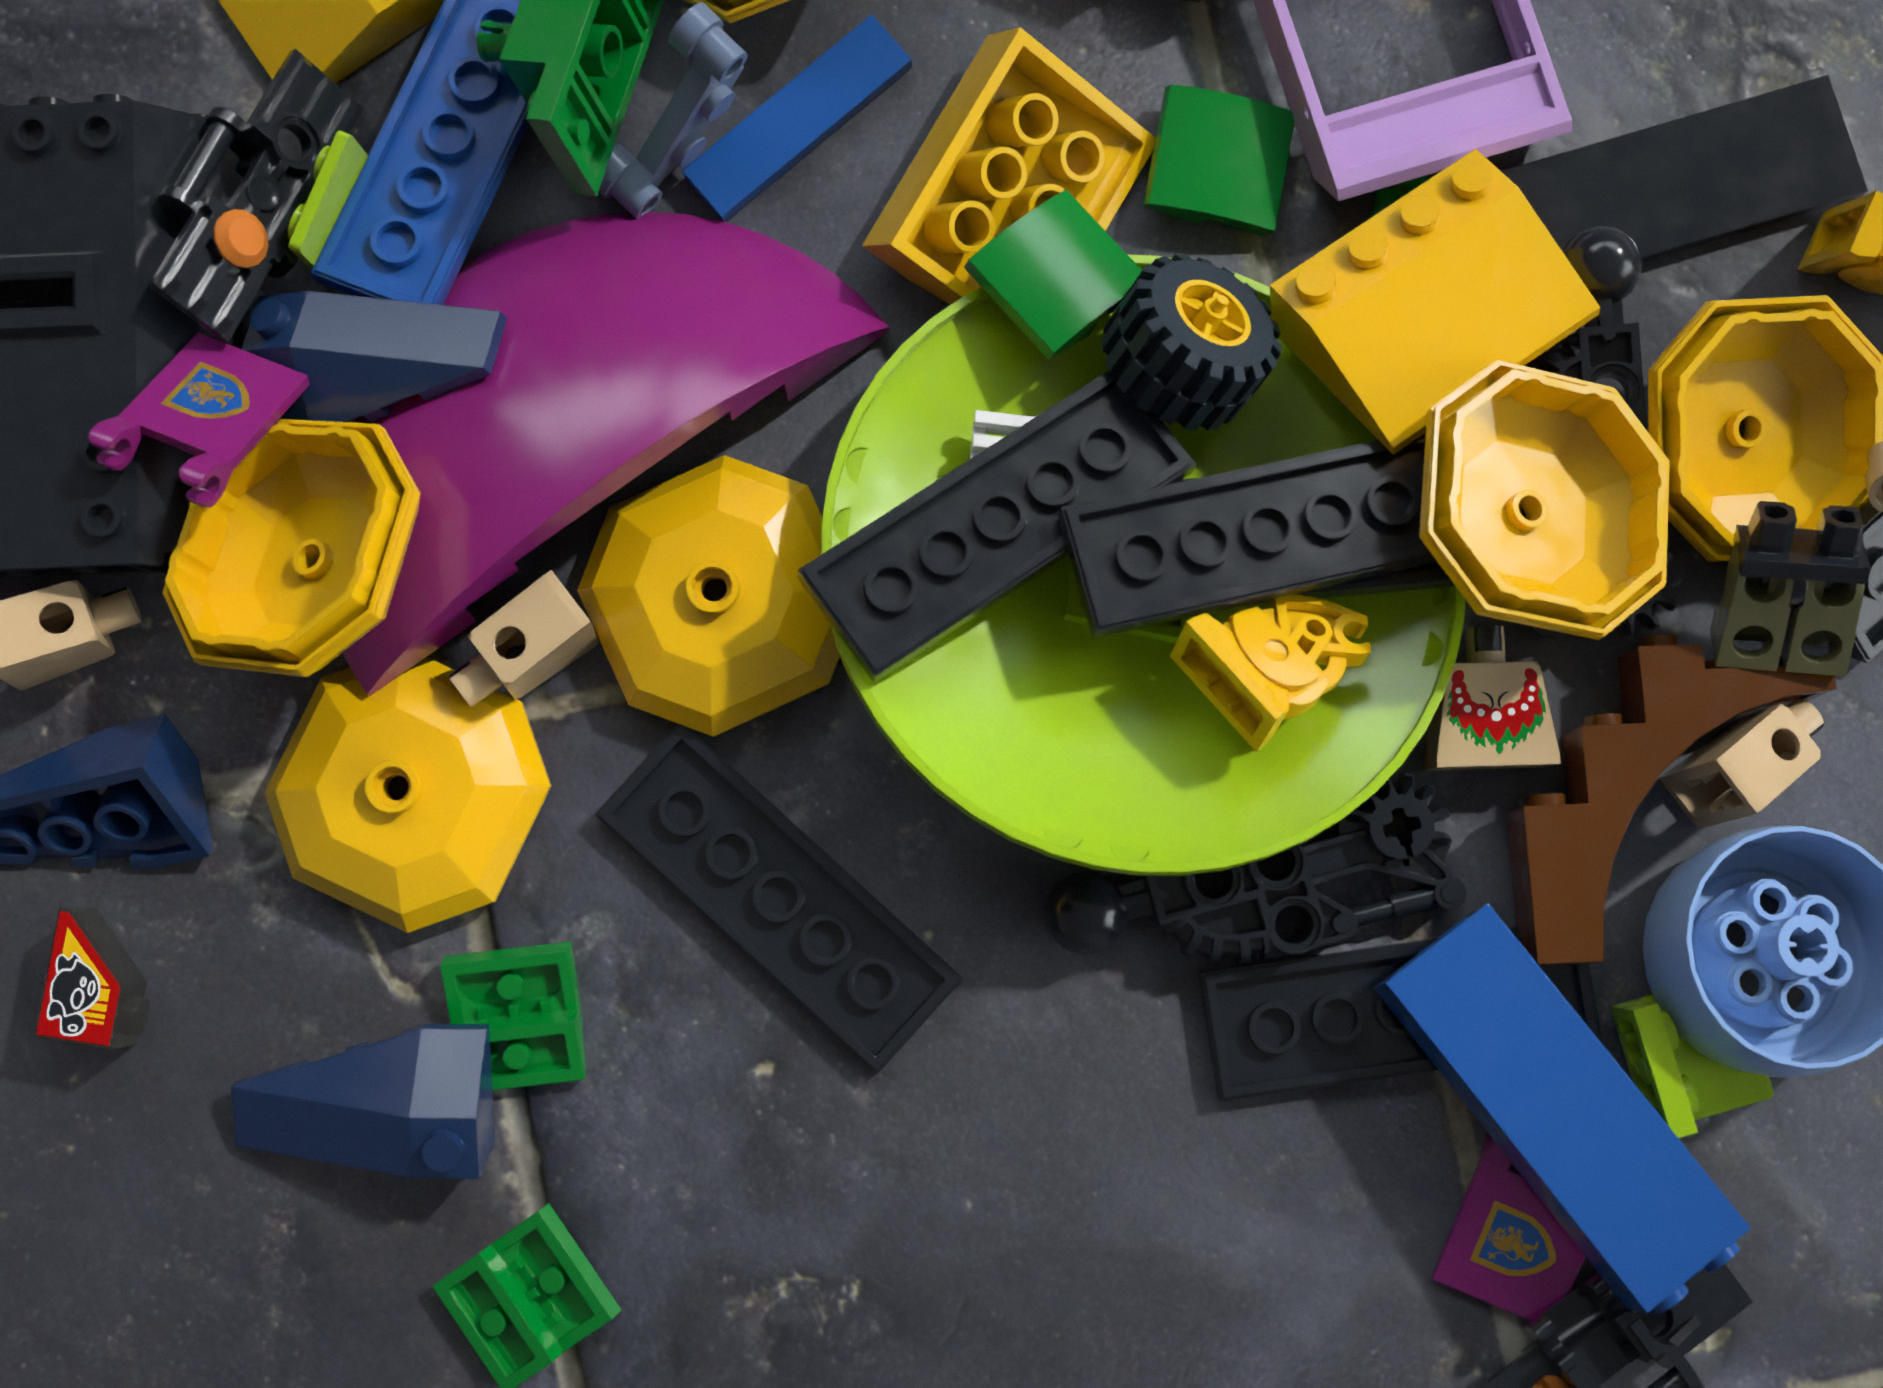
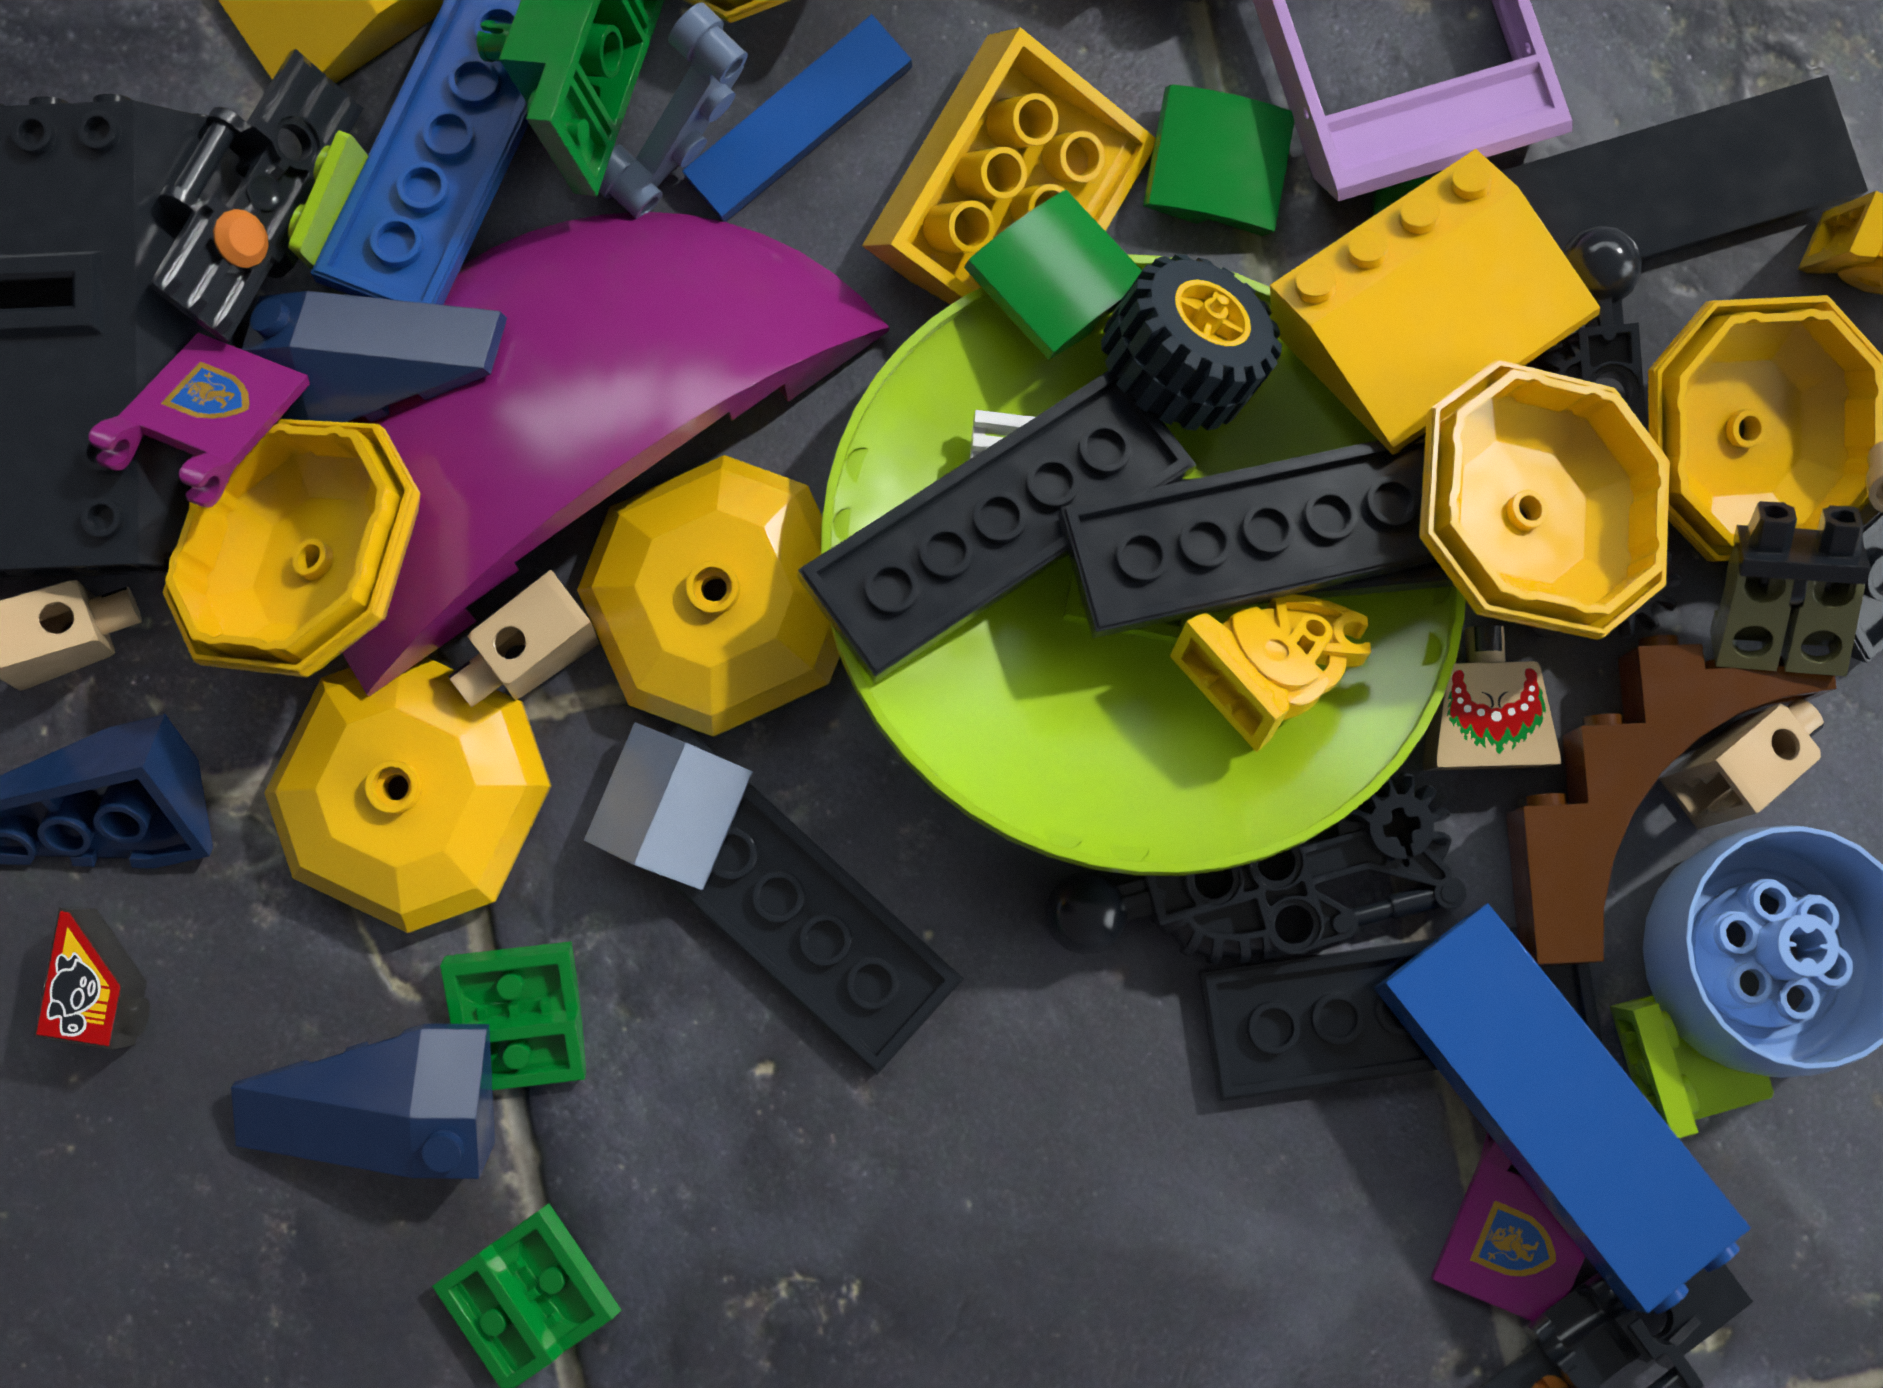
(668, 806): none -> slope

